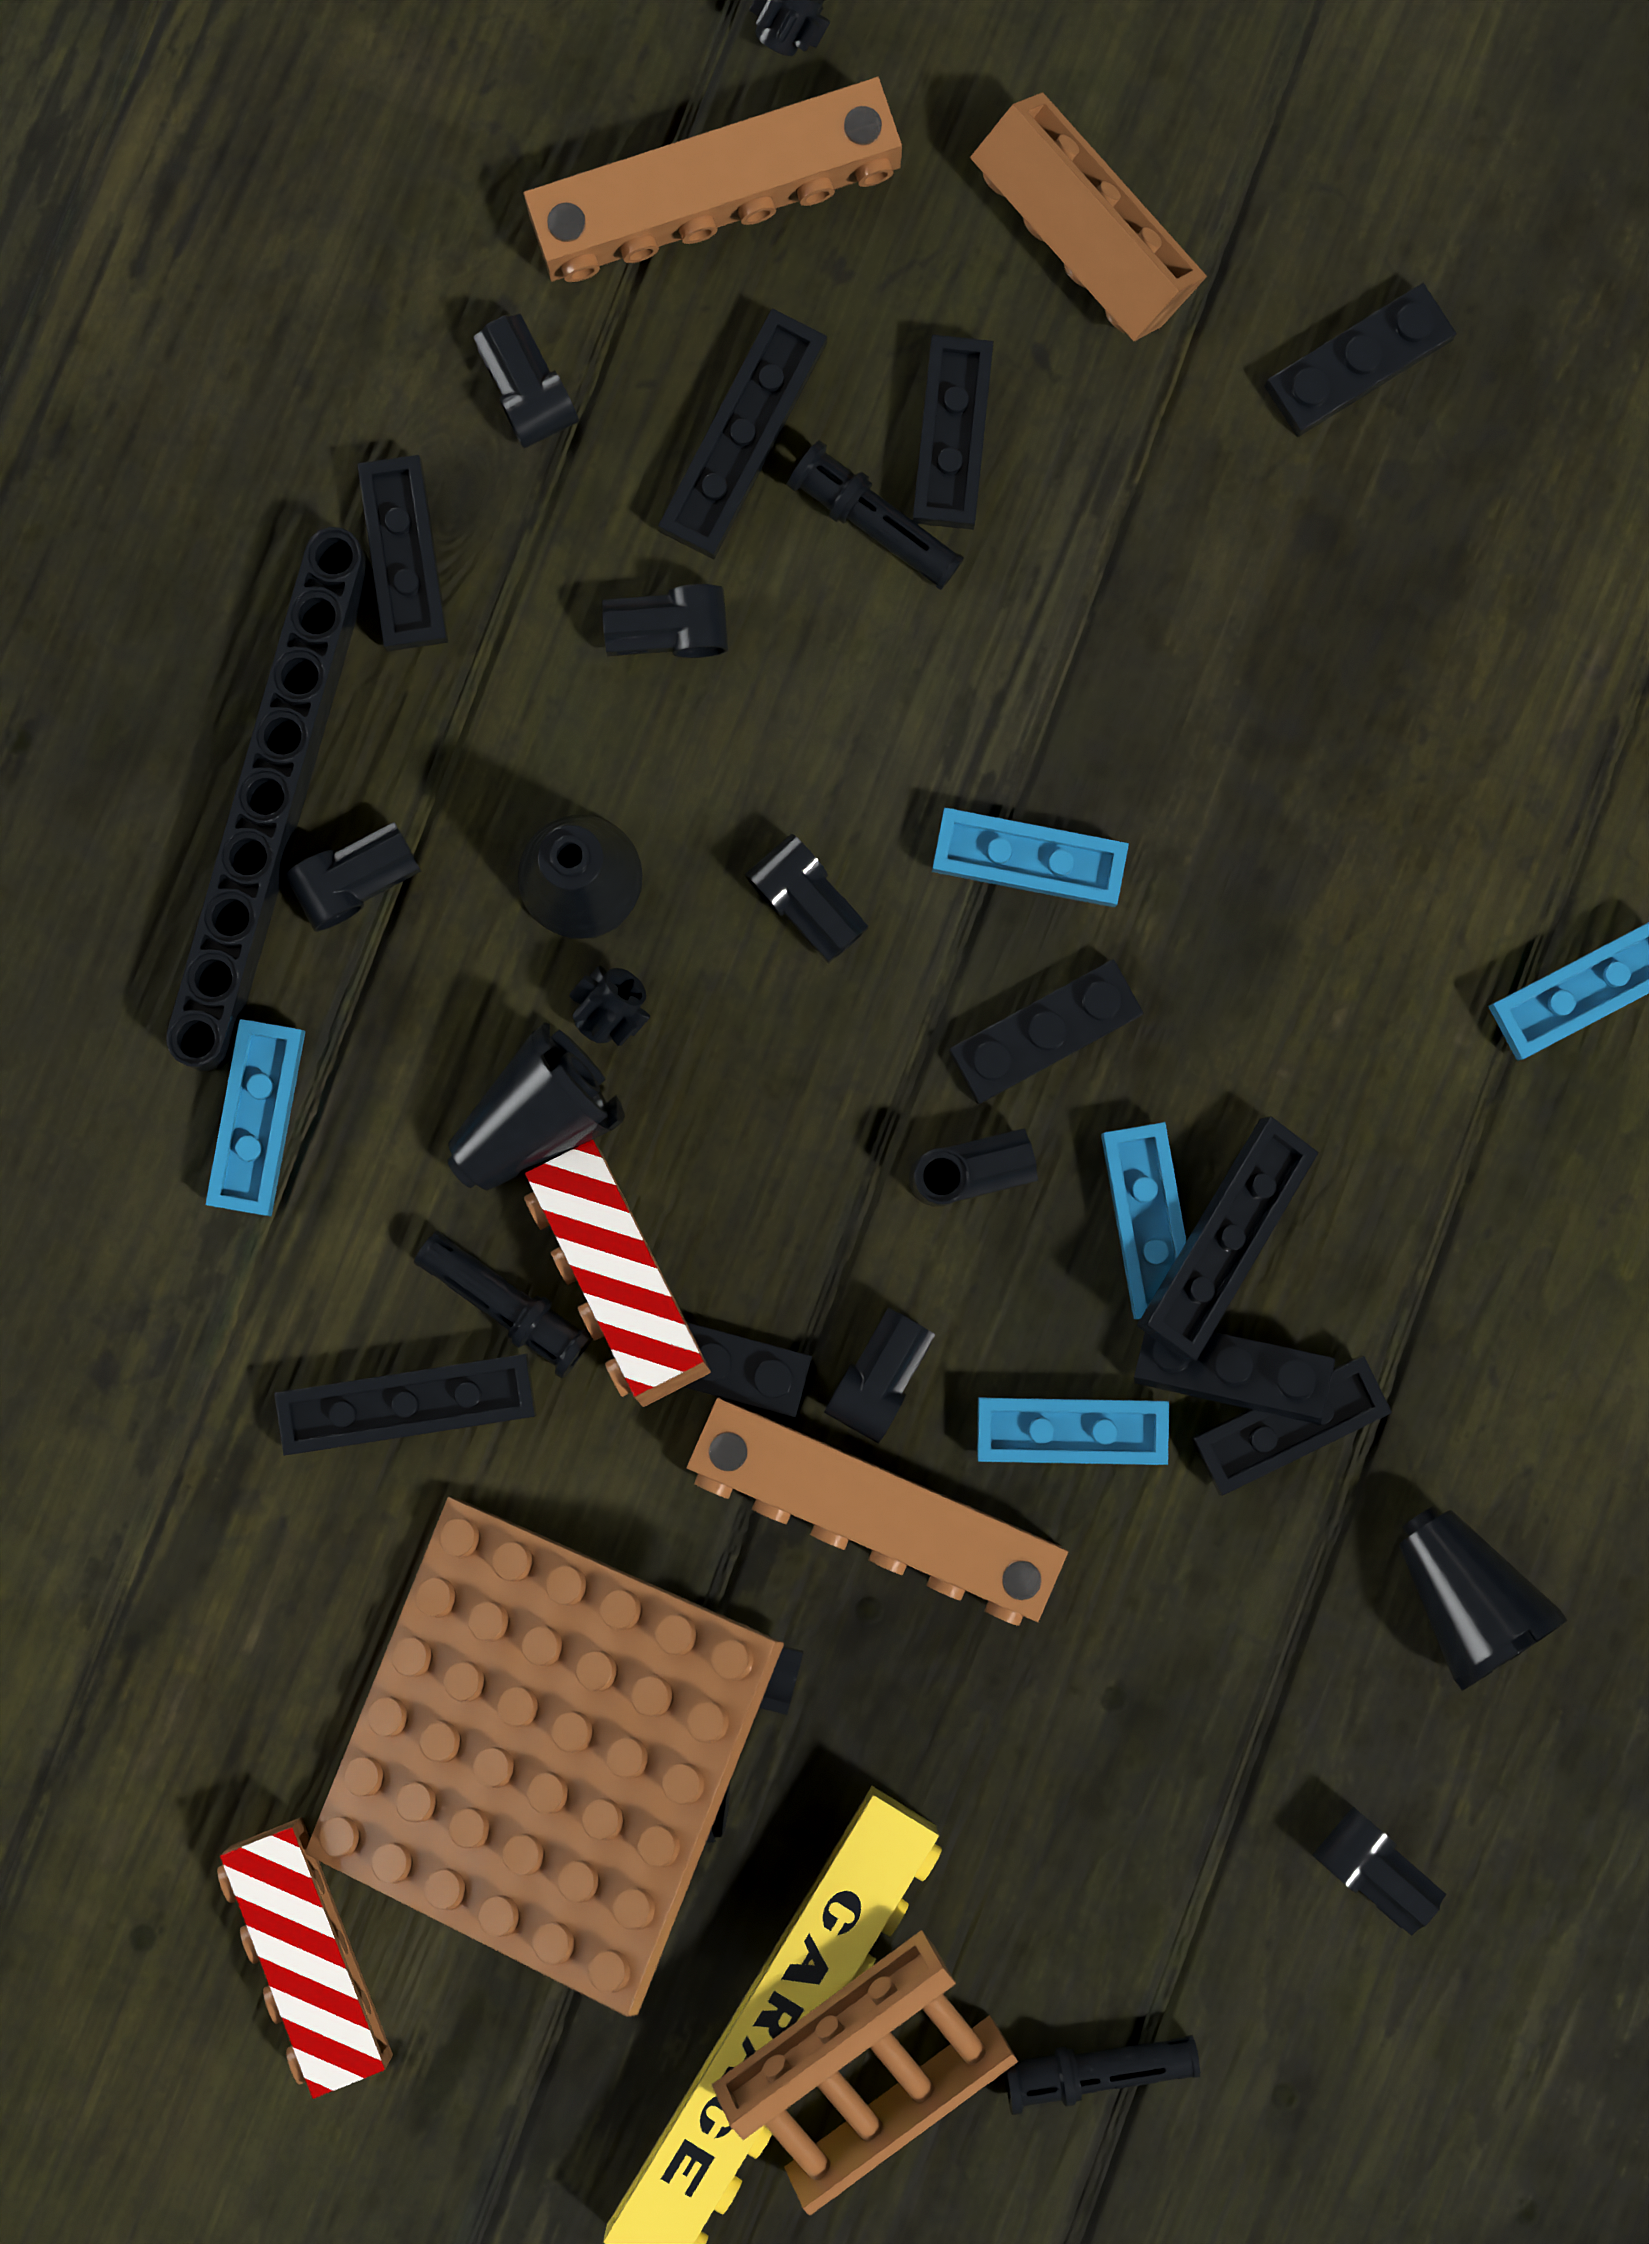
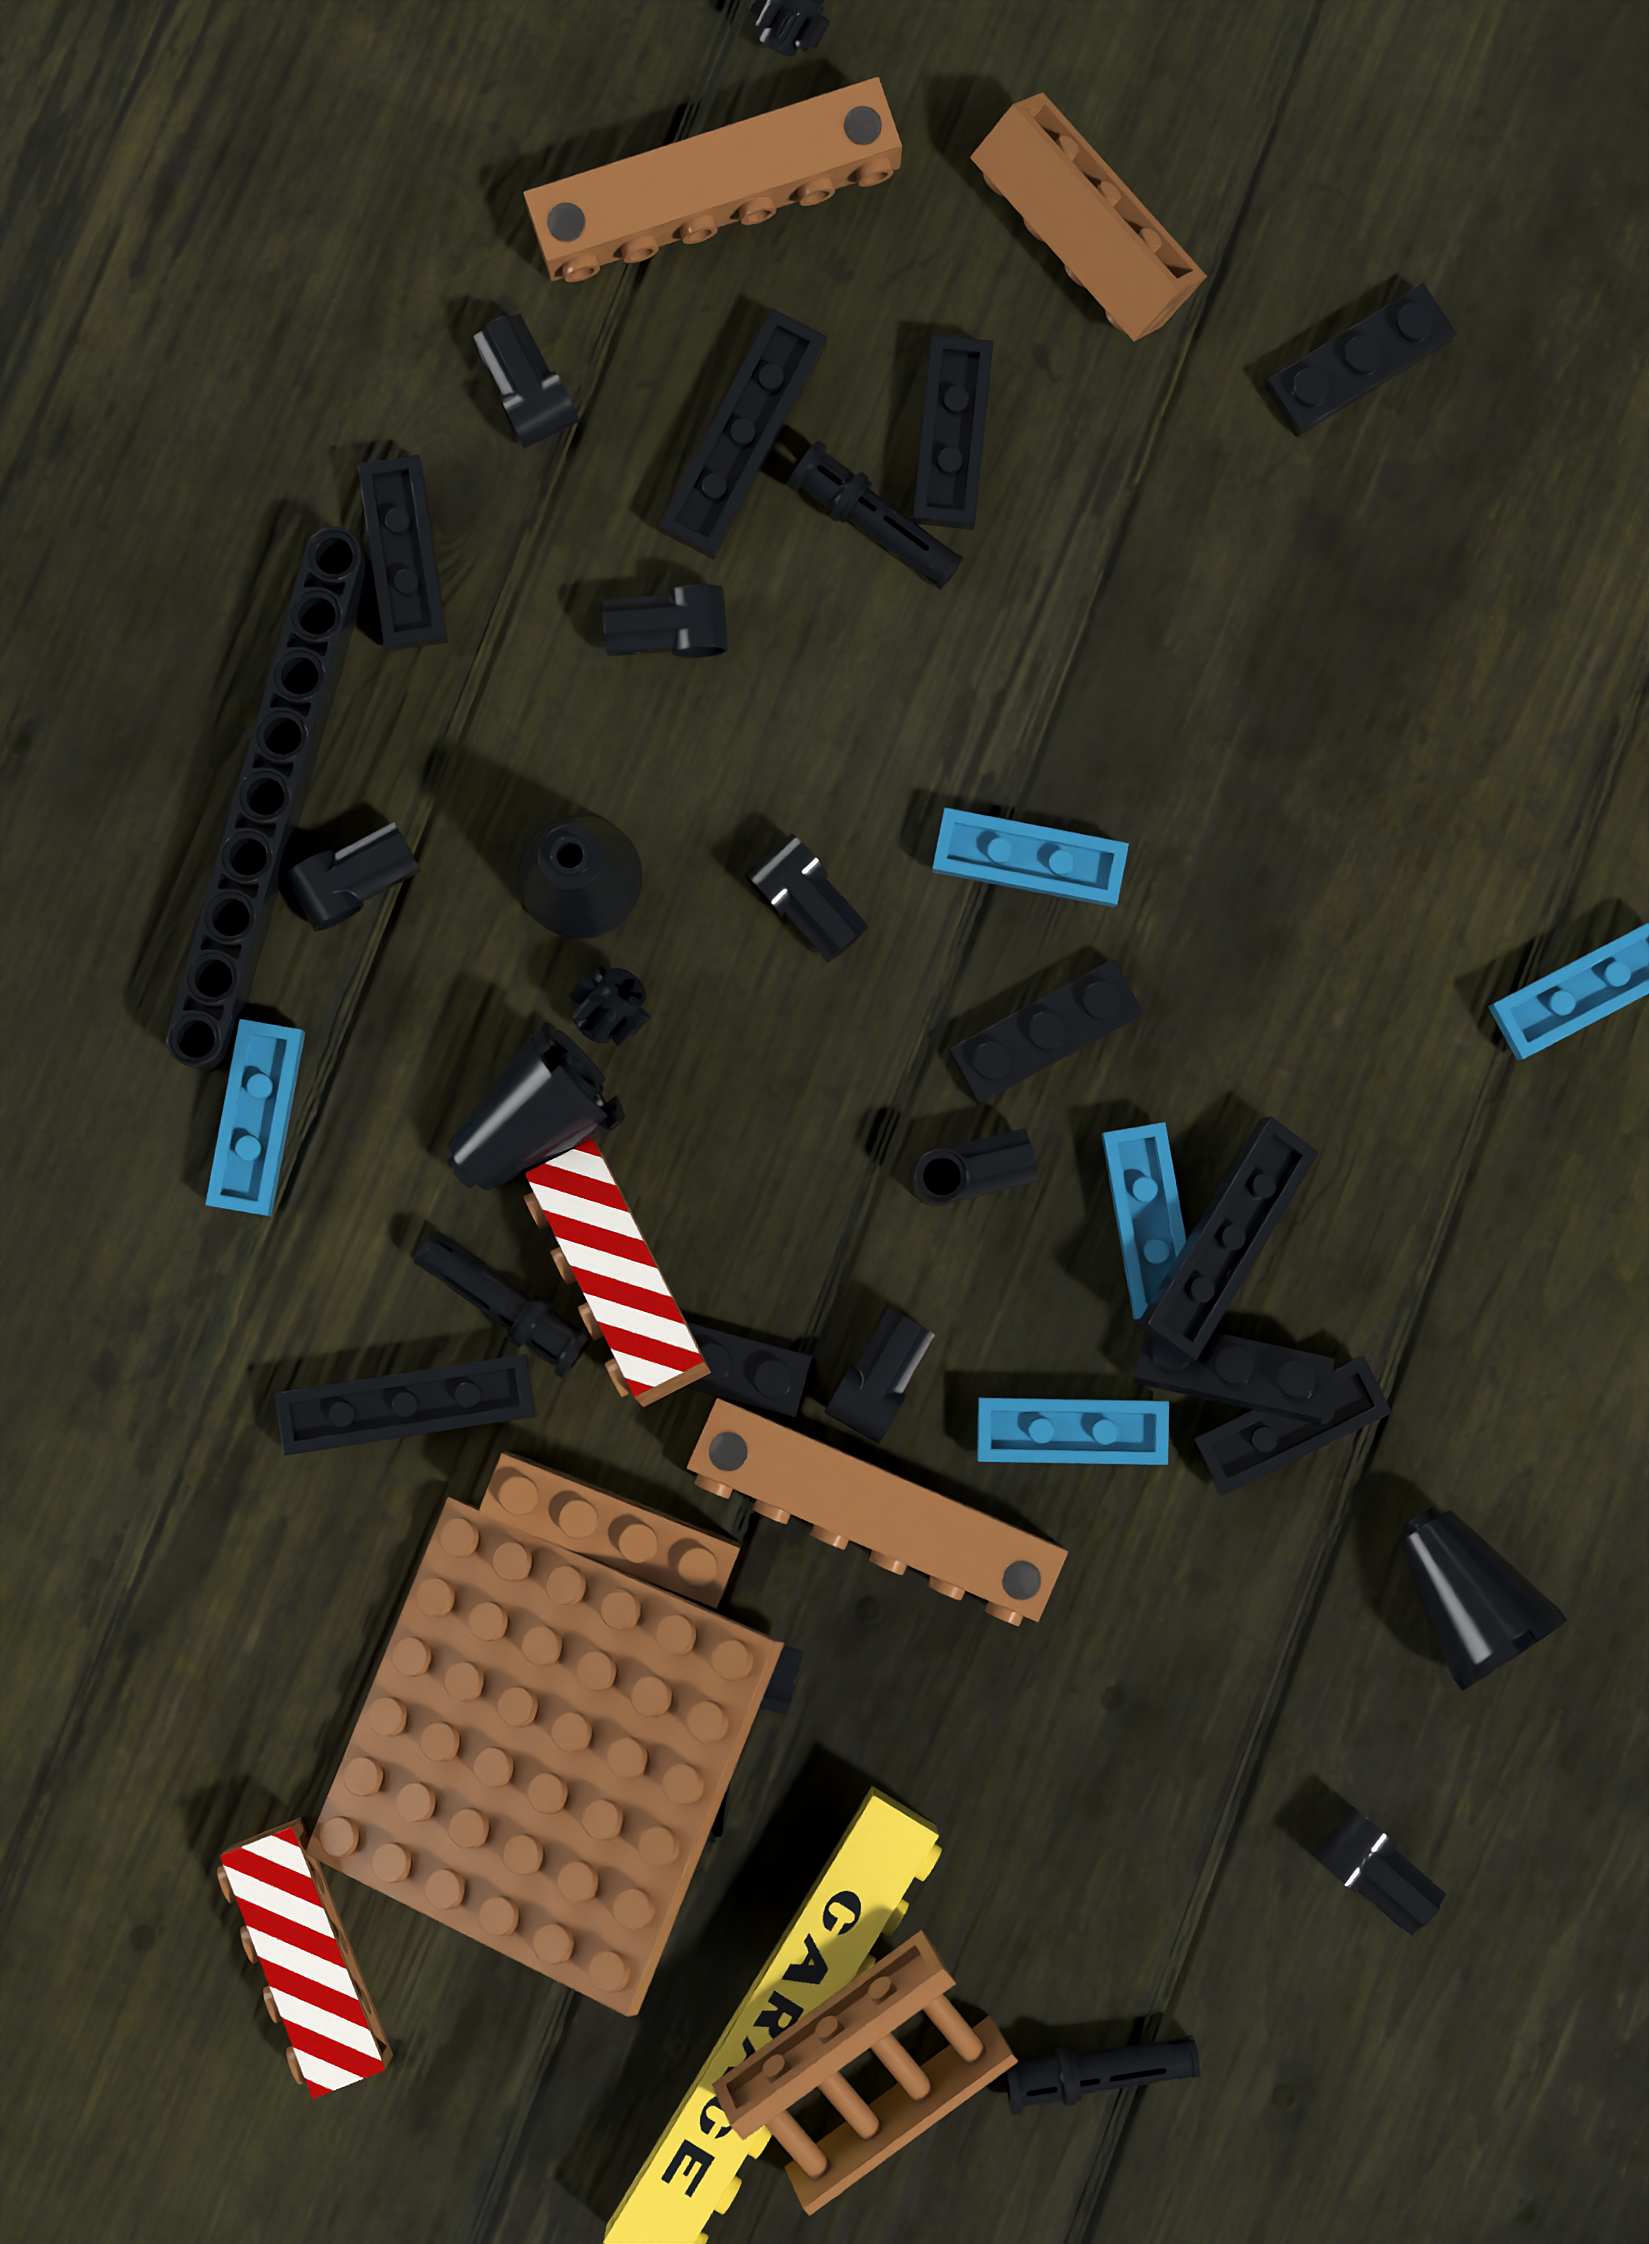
(609, 1528): none -> medium nougat brick

